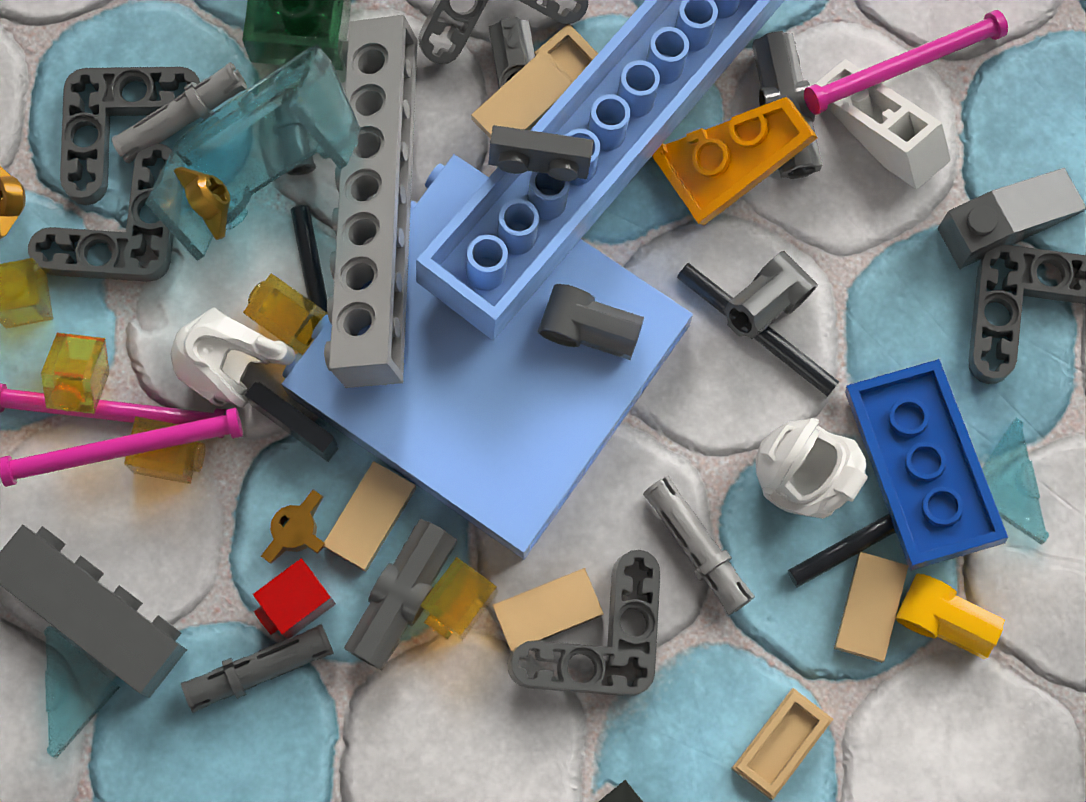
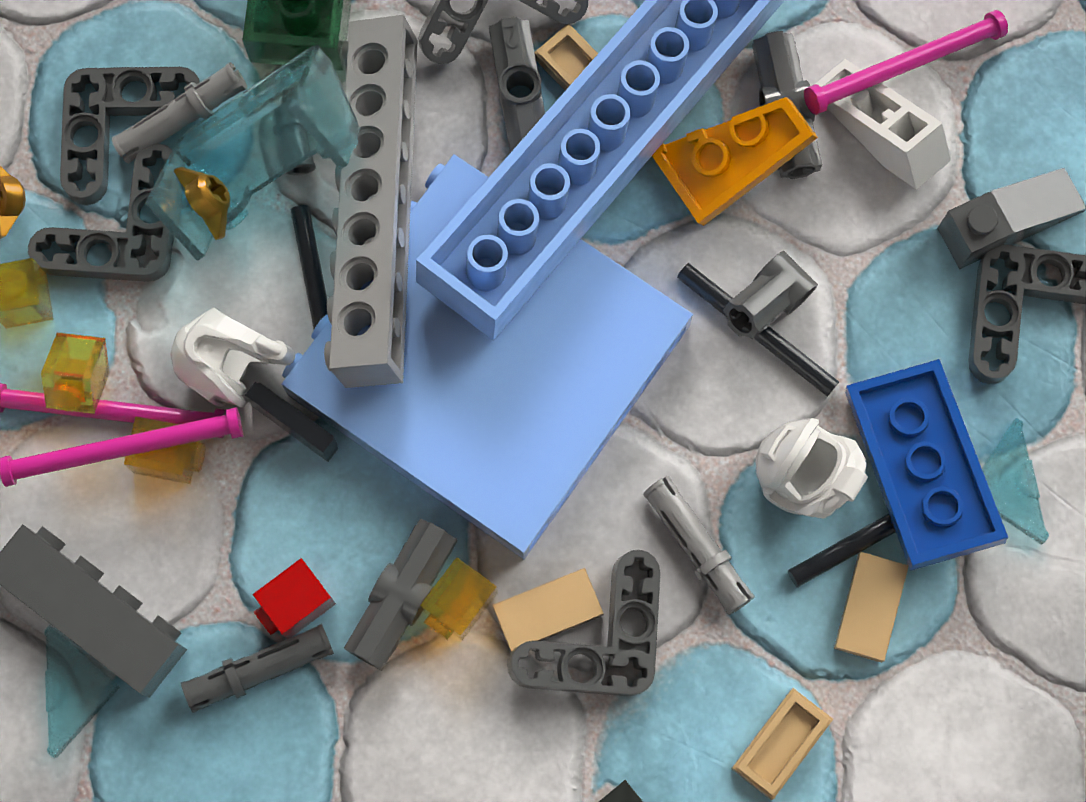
(284, 312): clear yellow brick -> none
(297, 532): pearl gold piece -> none
(369, 516): tan tile -> none
(524, 97): tan tile -> none
(527, 150): dark grey plate -> none
(577, 319): dark grey piece -> none
(937, 612): yellow piece -> none

